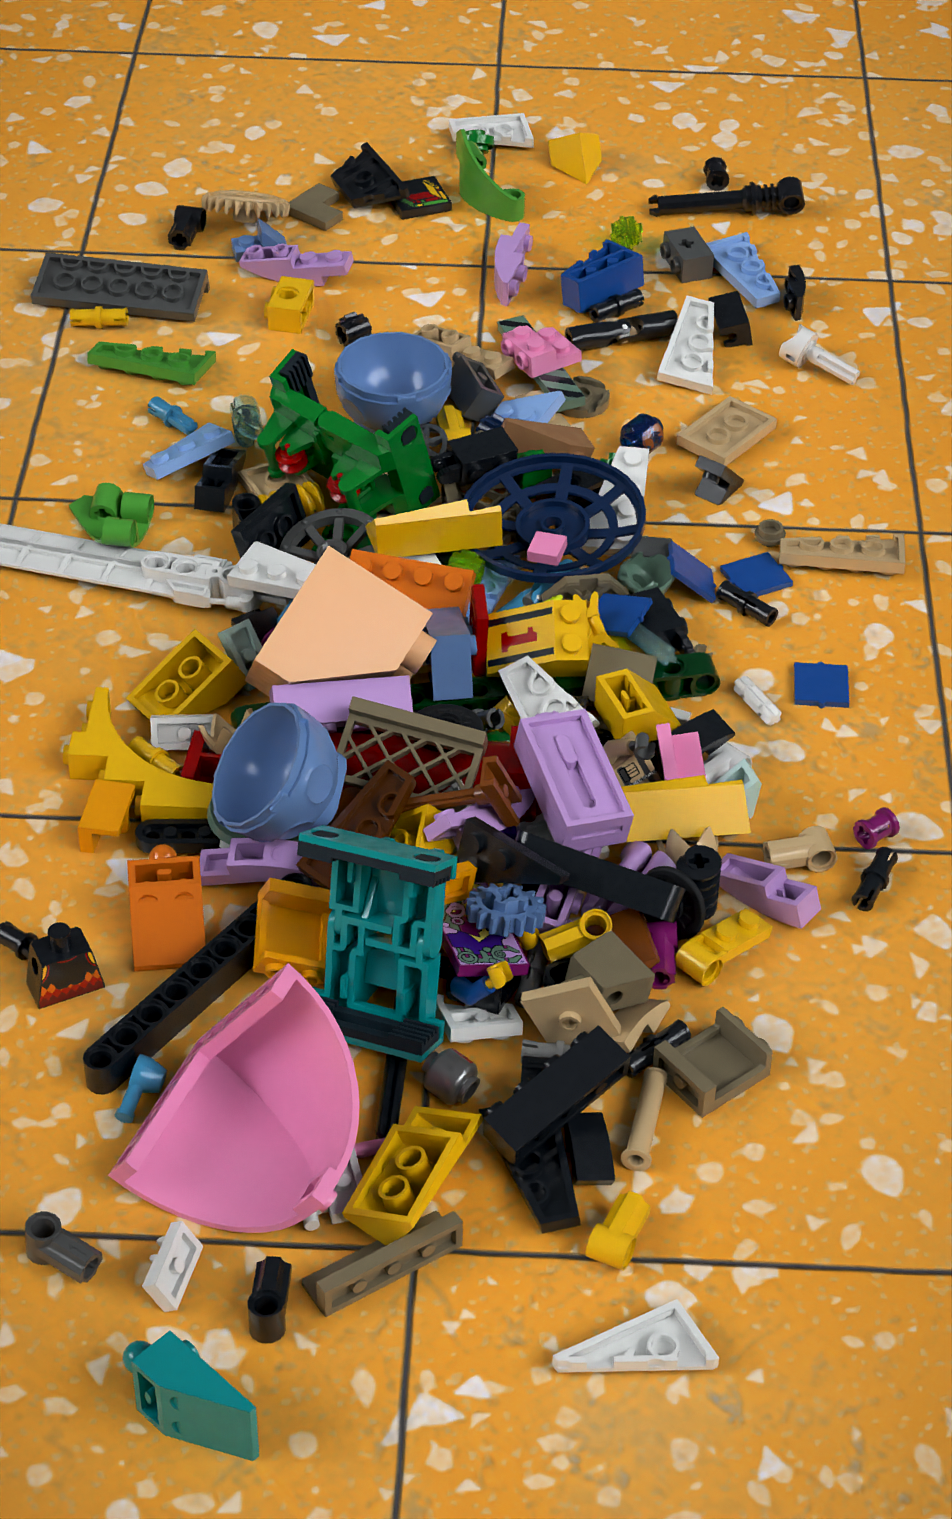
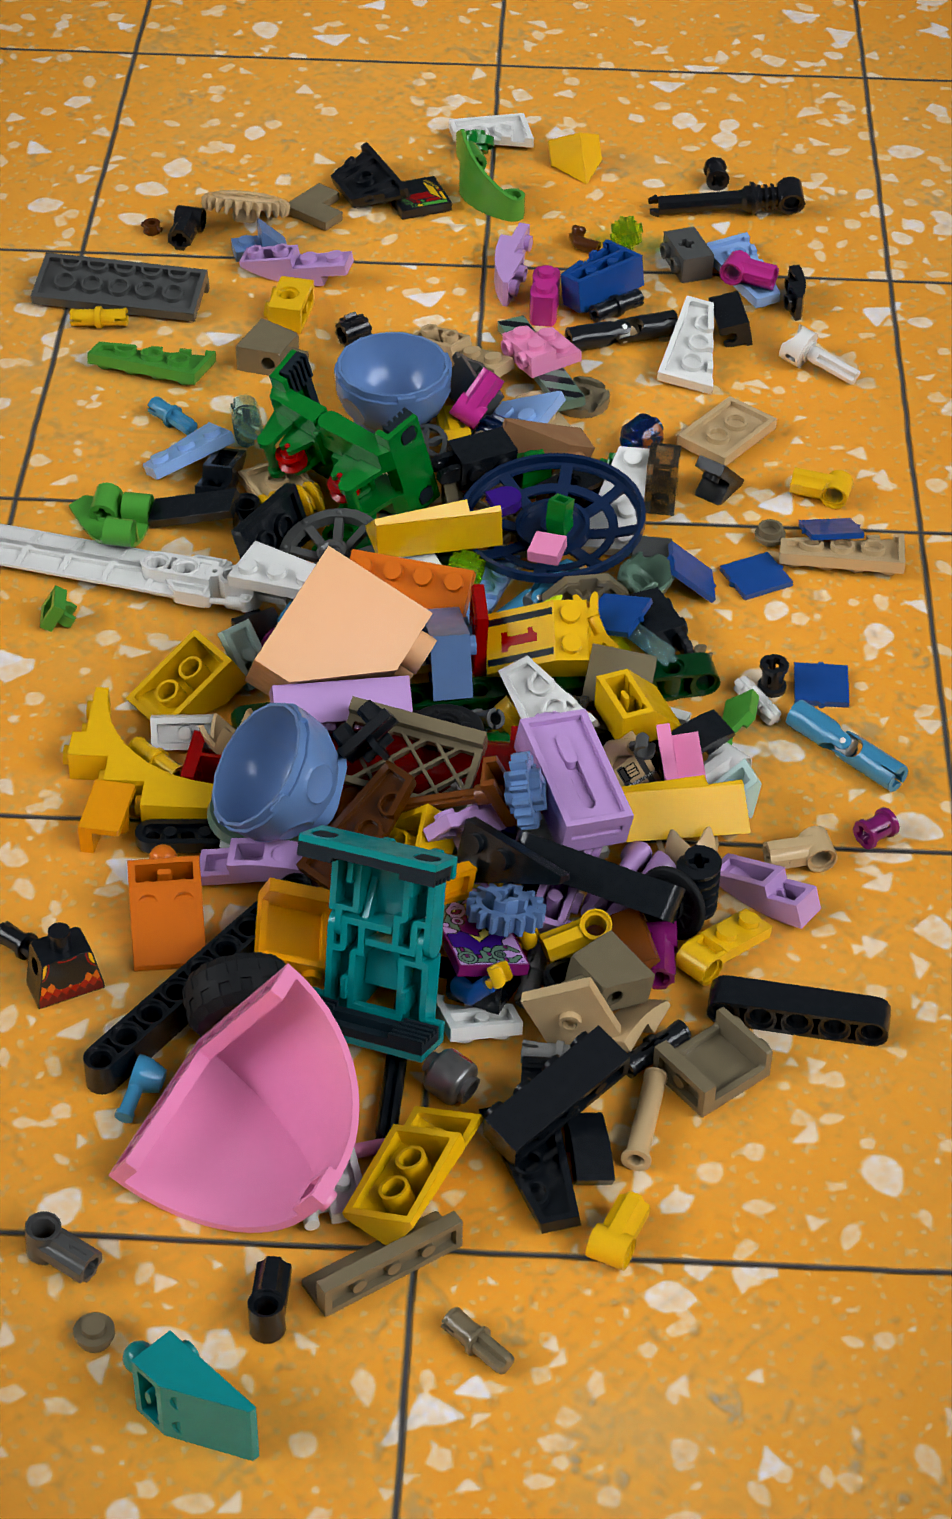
(57, 610): none -> bright green tile
(94, 1332): none -> dark tan plate
(151, 226): none -> reddish brown piece
(172, 1266): white plate -> none
(194, 508): none -> black tile
(223, 985): none -> black tyre
(265, 347): none -> dark tan torso
(371, 738): none -> black hips
(473, 404): none -> dark pink piece
(477, 1340): none -> dark tan axle
(507, 497): none -> dark purple tile
(525, 790): none -> medium blue gear
(544, 296): none -> dark pink brick
(560, 514): none -> green piece
(582, 243): none -> reddish brown arm
(651, 1342): white wing -> none
(662, 478): none -> clear smoke brick
(741, 268): none -> dark pink piece
(741, 710): none -> bright green tile
(747, 603): black pin -> none
(773, 675): none -> black bush
(802, 1010): none -> black beam
(828, 734): none -> dark azure piece
(830, 488): none -> yellow piece
(831, 529): none -> blue piece
(874, 879): black pin -> none

